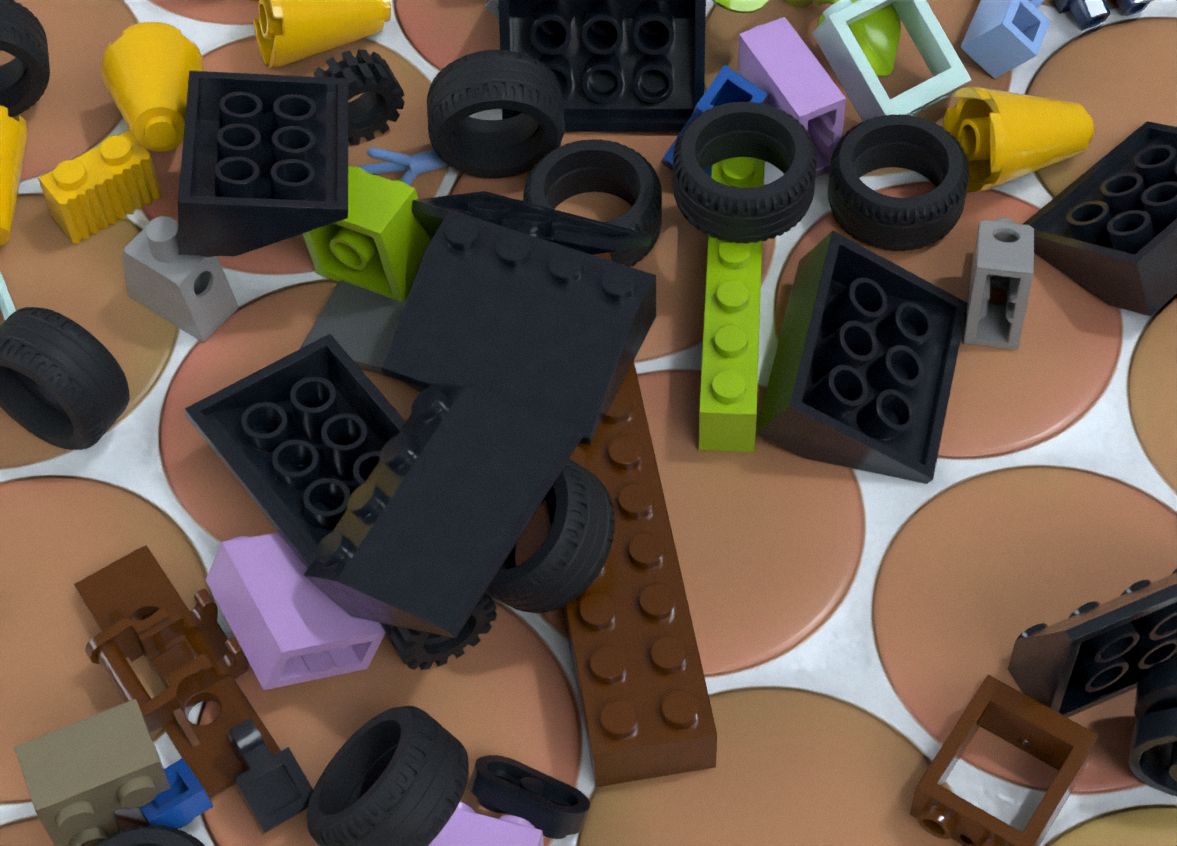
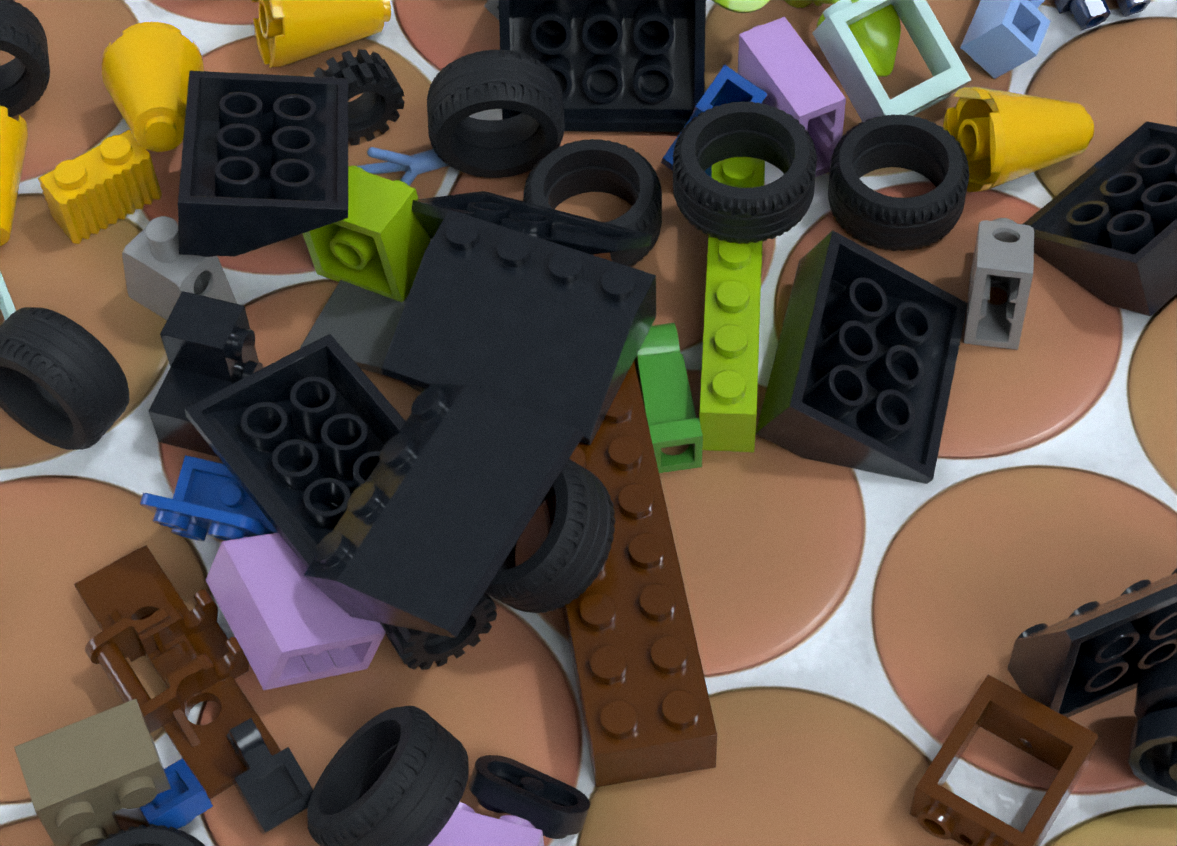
(206, 351): none -> black brick
(208, 502): none -> blue bracket
(668, 399): none -> bright green leg

